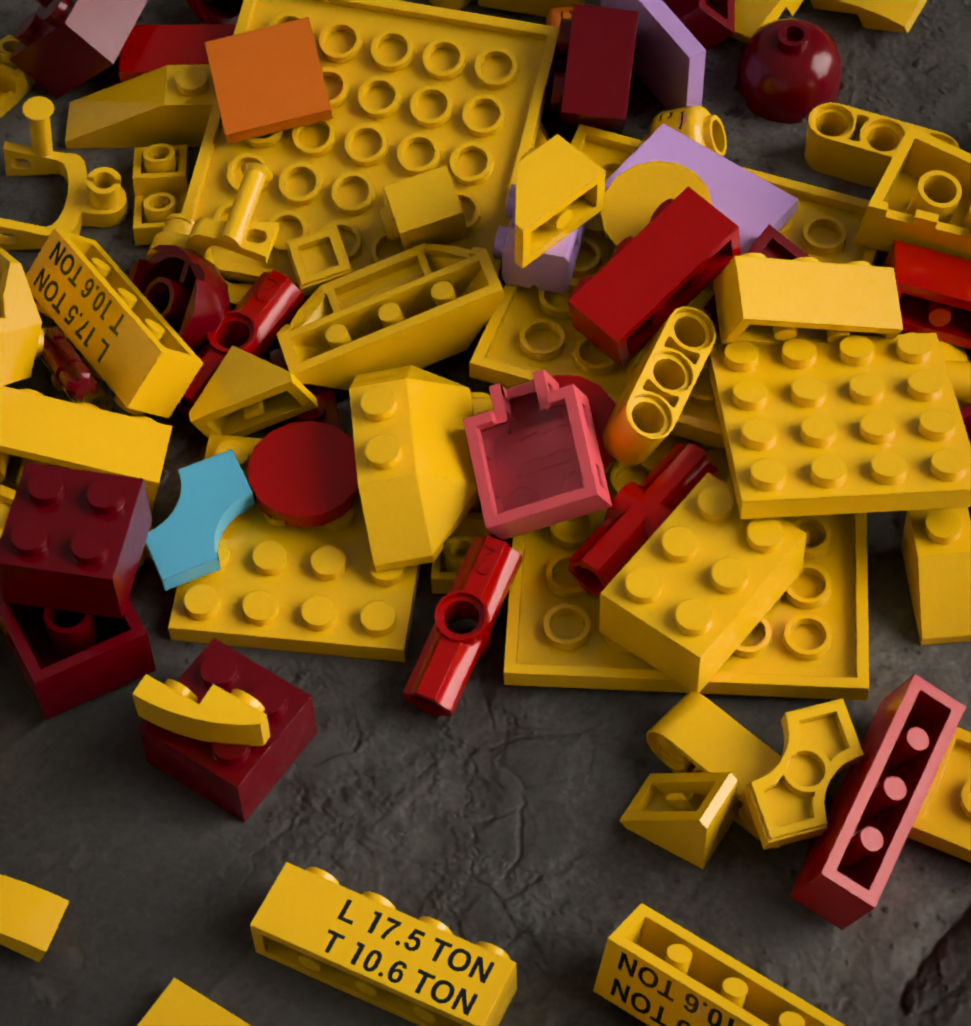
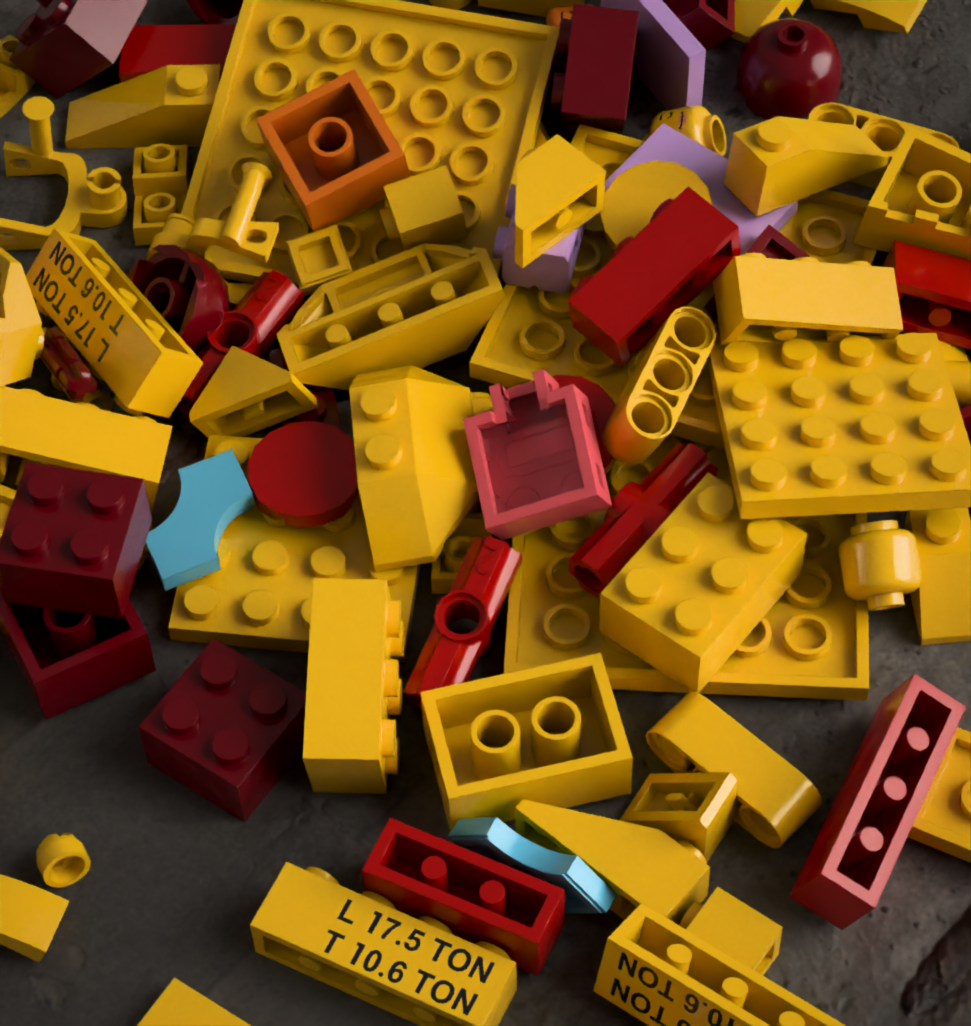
(62, 860): none -> yellow hinge
(218, 717): yellow slope -> none
(268, 80): orange tile -> none
(333, 150): none -> orange brick
(352, 686): none -> yellow brick
(466, 893): none -> red brick
(497, 841): none -> medium azure tile
(527, 736): none -> yellow brick
(630, 858): none -> yellow slope
(735, 929): none -> yellow brick
(791, 798): yellow tile -> none
(795, 159): none -> yellow slope
(880, 564): none -> yellow head

